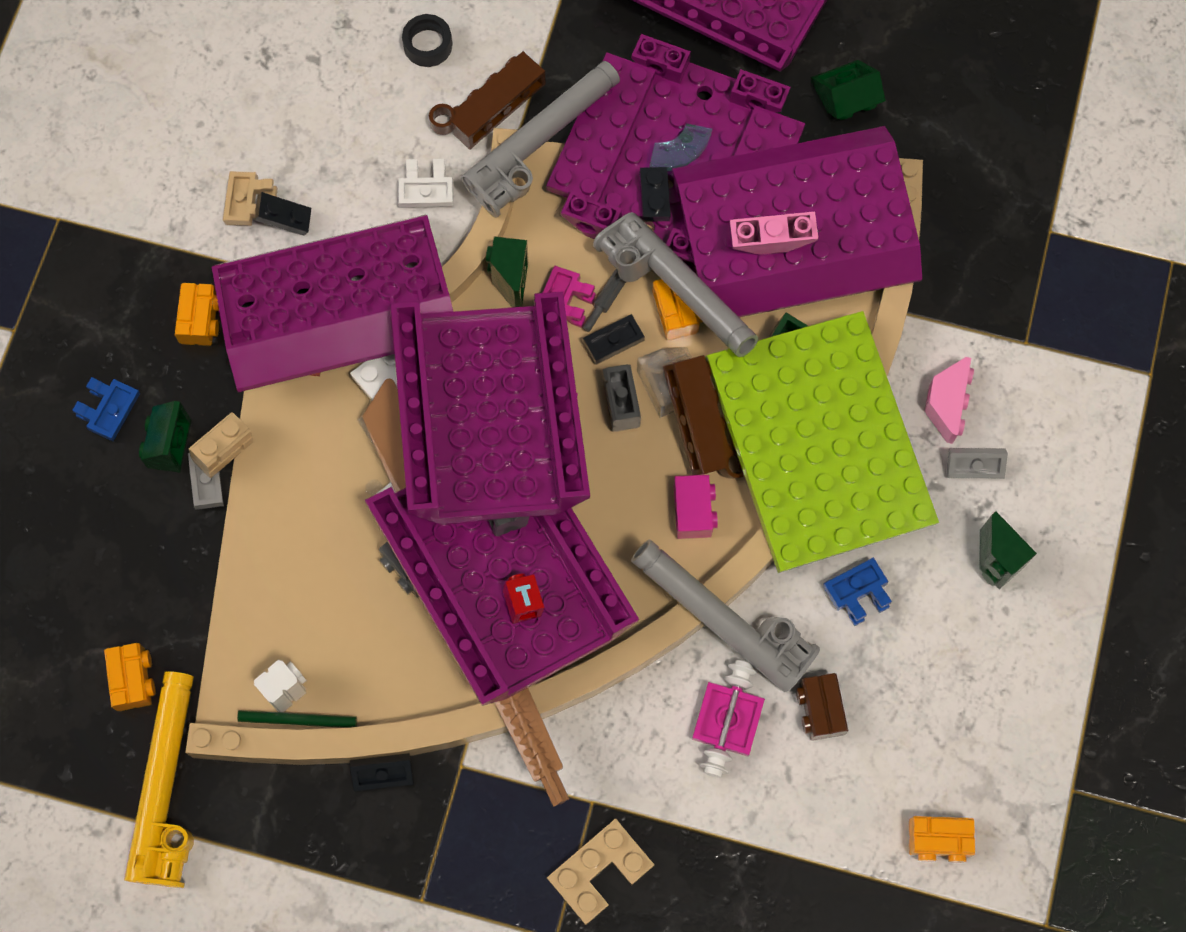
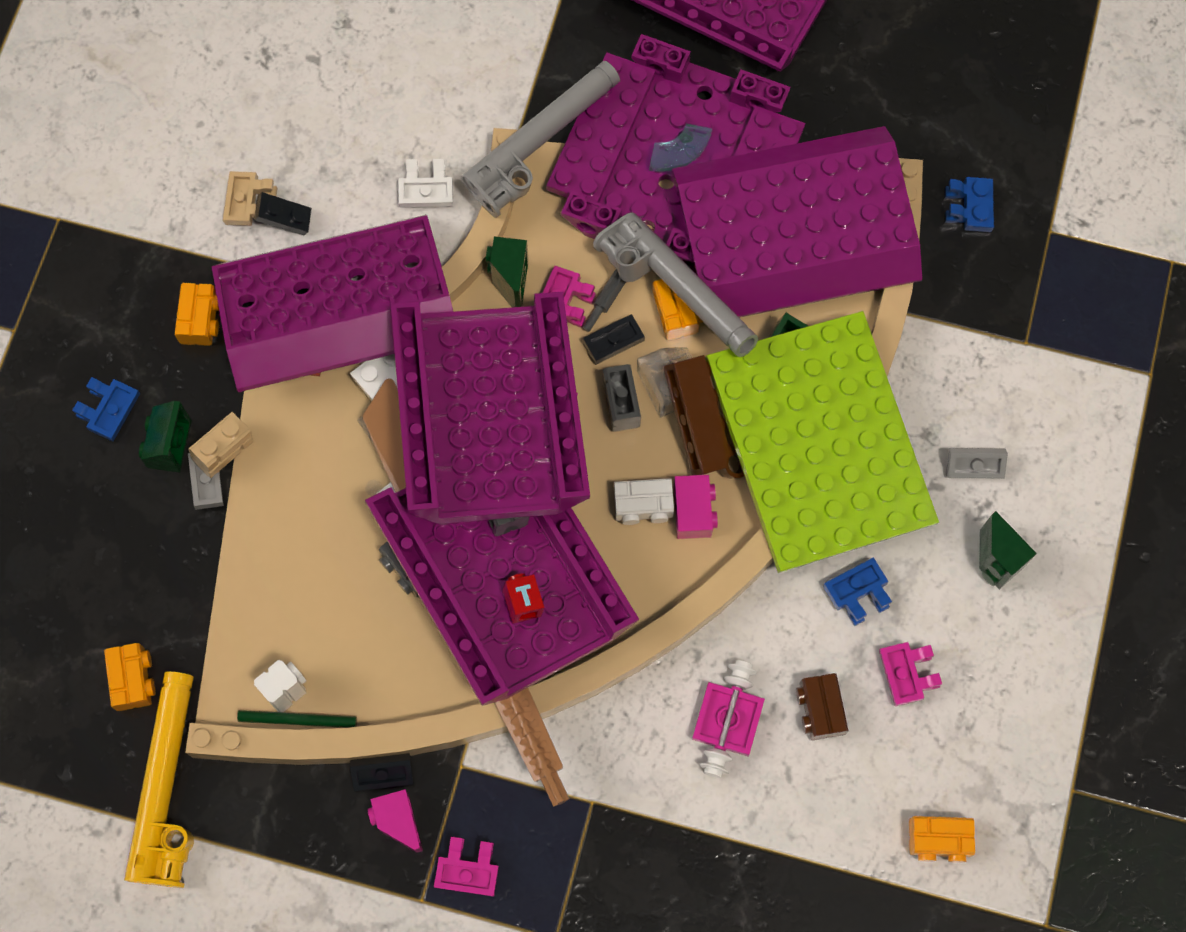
(396, 818): none -> dark pink slope
(422, 23): black tyre -> none
(465, 875): none -> dark pink plate
(492, 102): reddish brown hinge -> none
(607, 847): tan plate -> none
(643, 500): none -> white brick
(654, 194): black plate -> none
(774, 233): bright pink slope -> none
(779, 659): light grey piece -> none
(849, 89): dark green slope -> none
(902, 673): none -> dark pink plate
(948, 398): bright pink slope -> none
(978, 203): none -> blue plate

